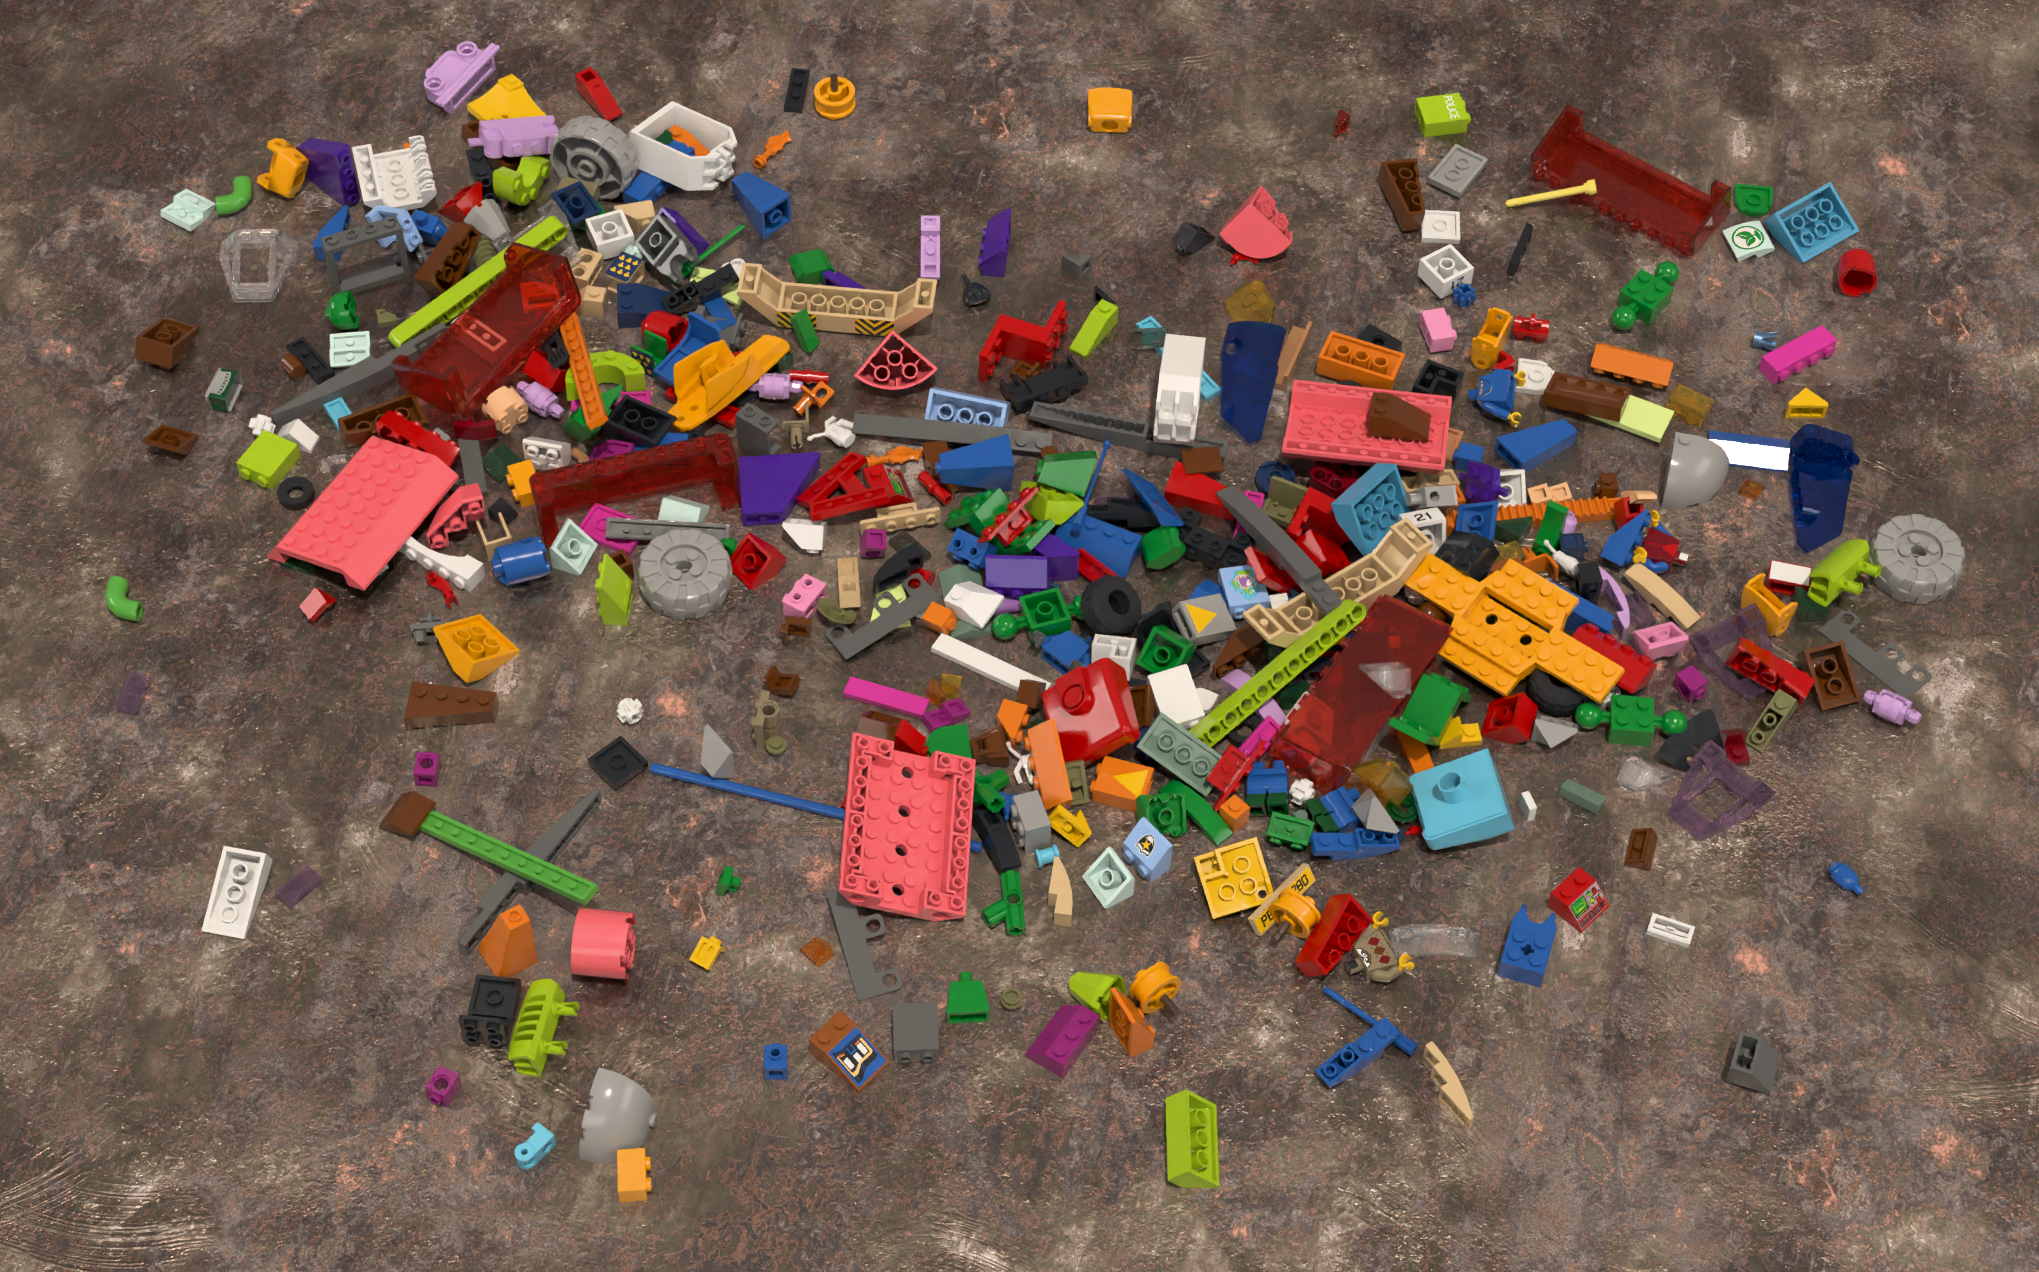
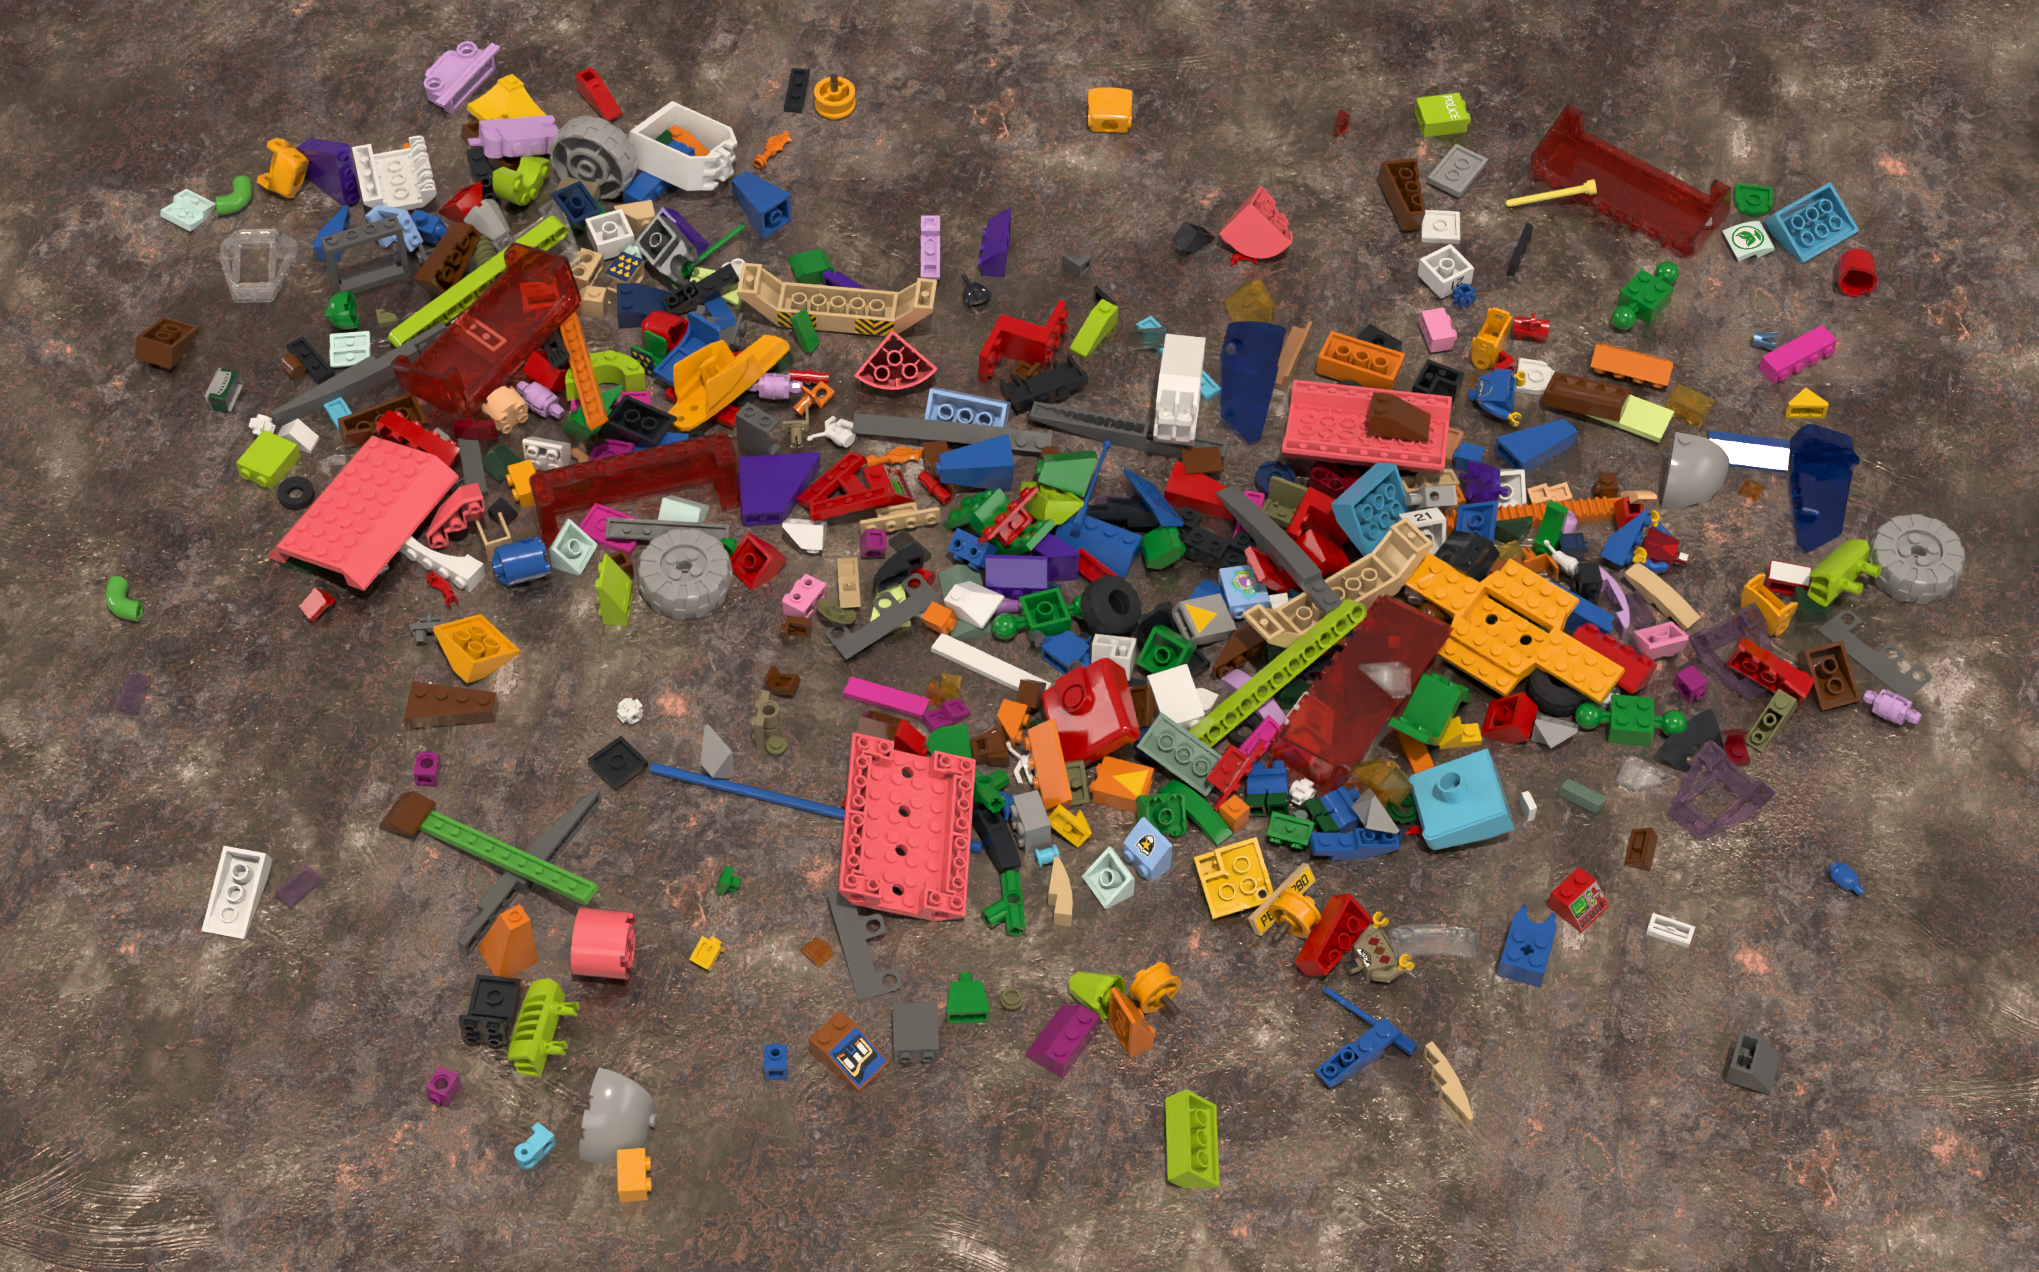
(172, 439): reddish brown slope -> none

